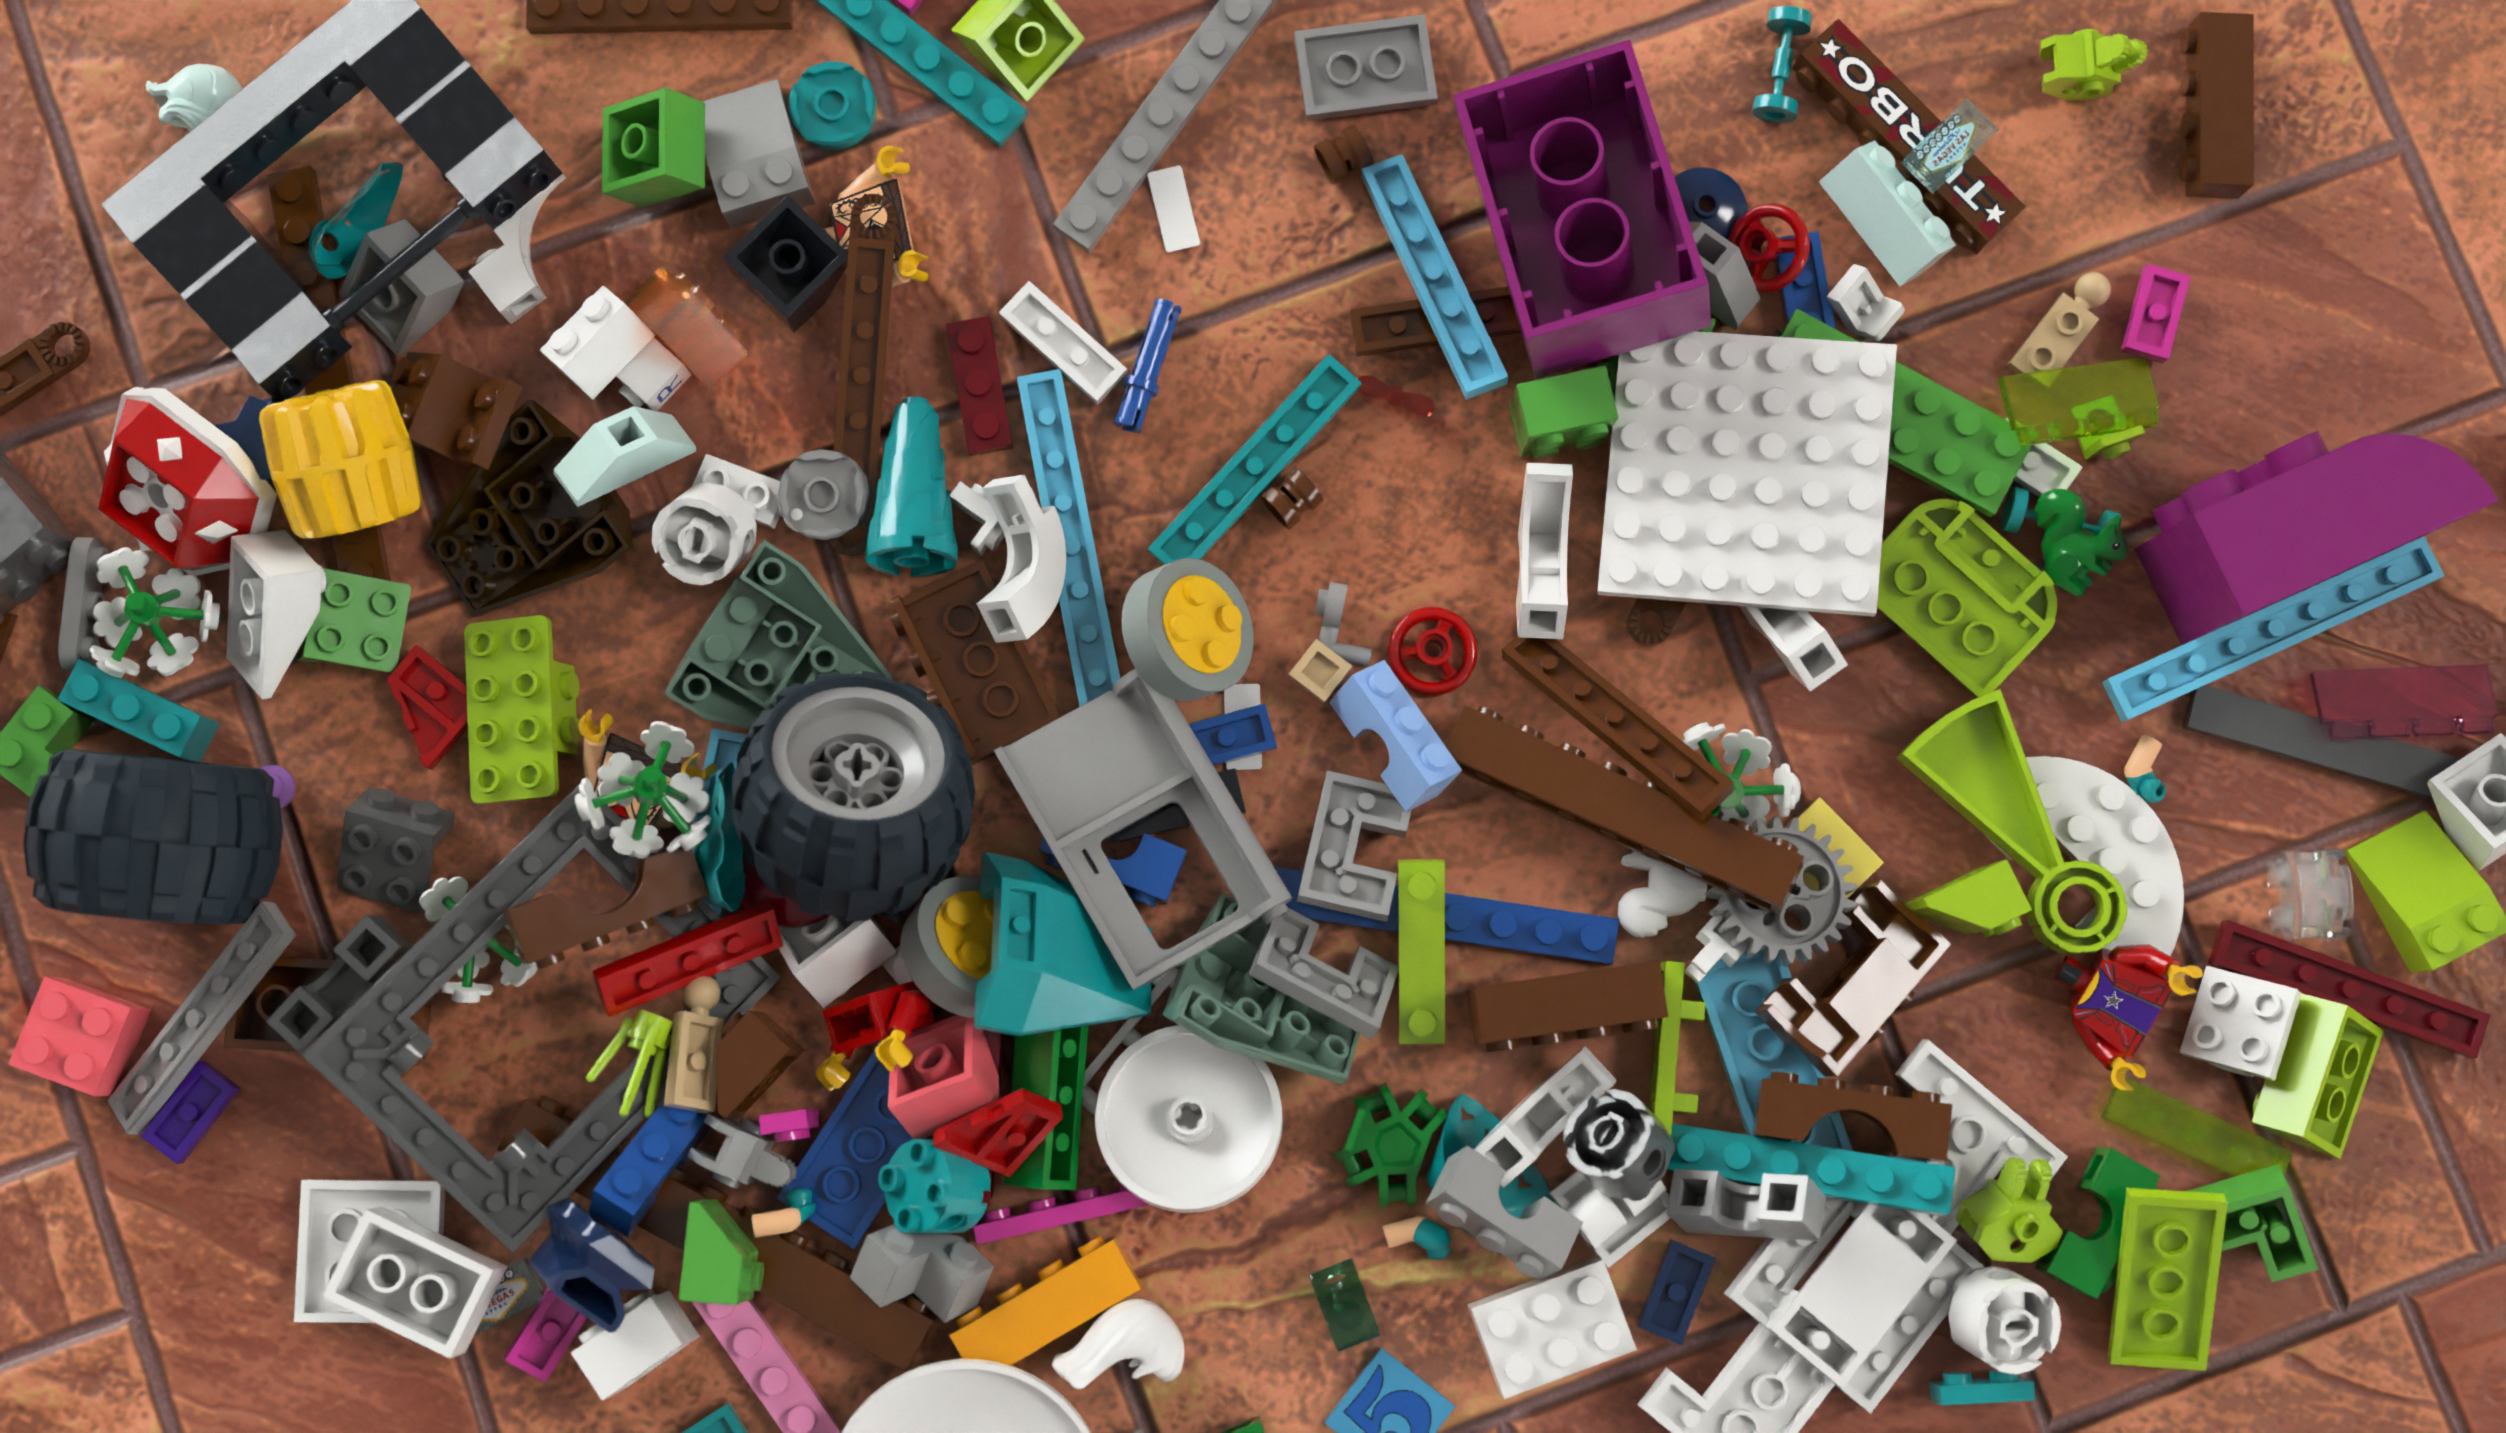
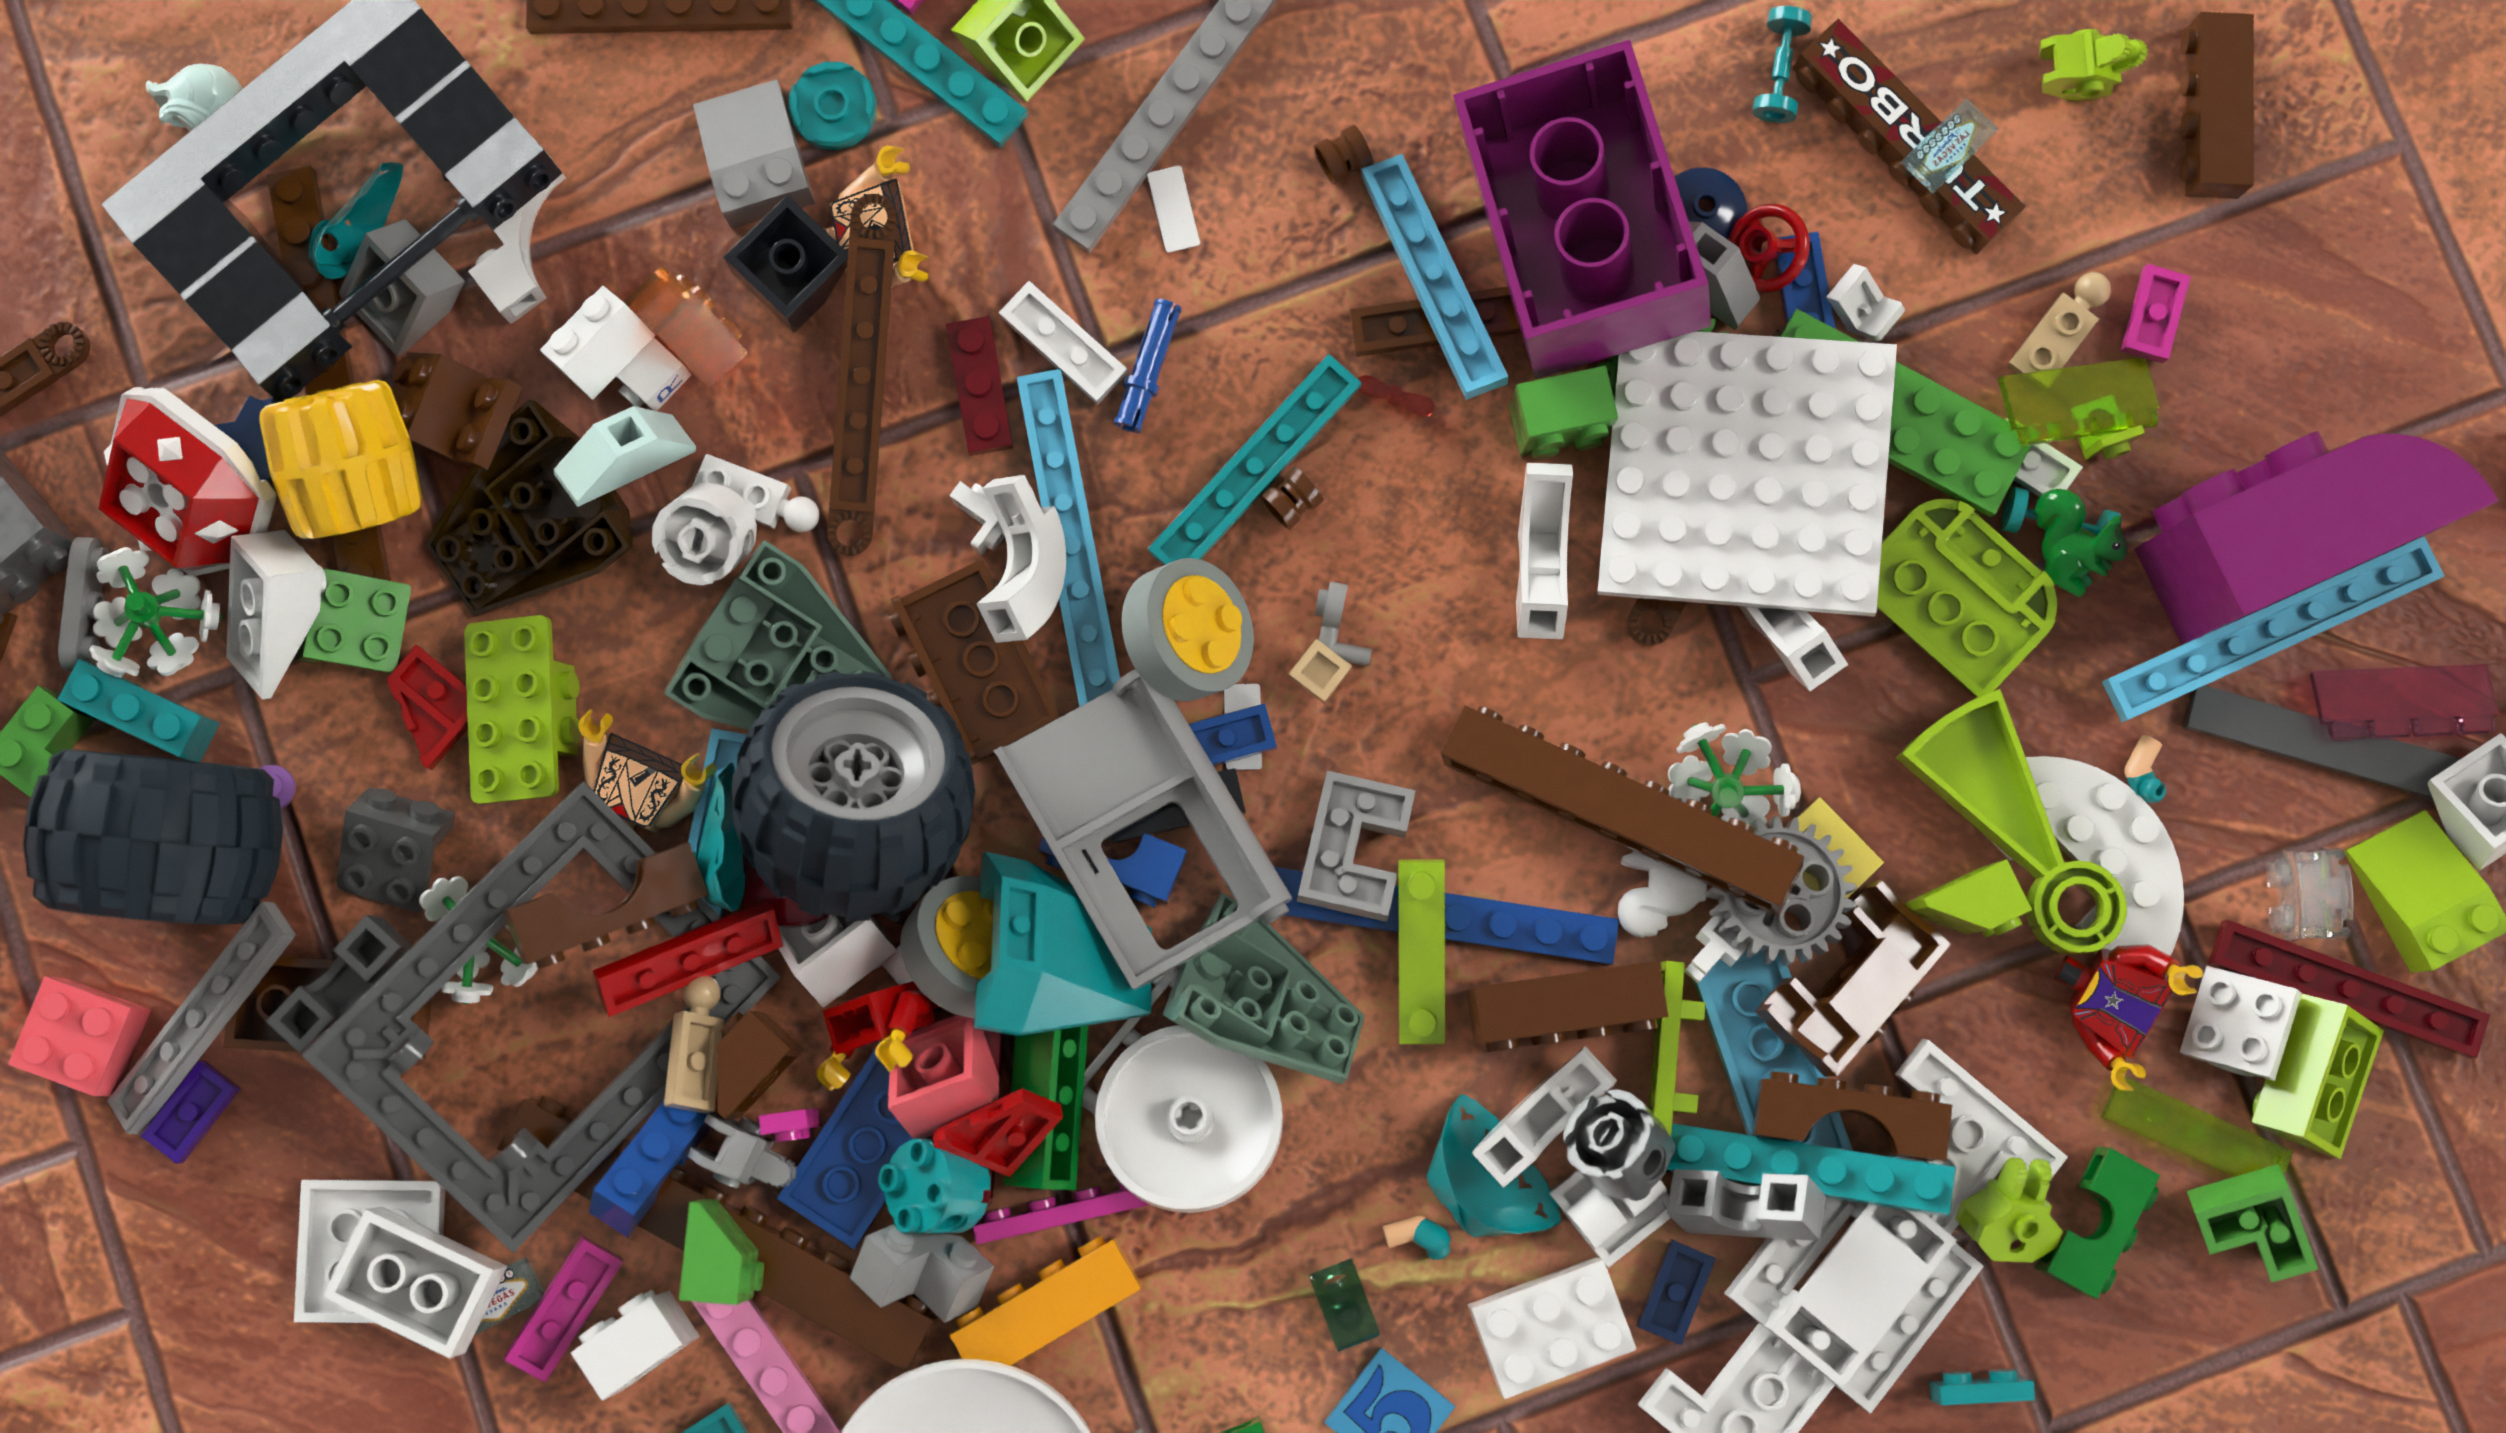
(589, 1264): dark blue piece -> none
(629, 779): white plant -> none
(650, 1038): lime plant -> none
(653, 147): bright green brick -> none
(786, 1219): light nougat arm -> none
(828, 492): light grey tile -> none
(911, 499): teal cone -> none
(1122, 1332): white piece -> none
(1349, 998): light grey plate -> none
(1365, 67): light grey plate -> none
(1392, 1144): green piece -> none
(1417, 757): light blue arch -> none
(1452, 678): red piece -> none
(1469, 1199): light grey arch -> none
(1620, 723): reddish brown plate -> none
(1887, 212): light aqua brick -> none
(2003, 1319): white brick -> none
(2167, 1278): lime plate -> none

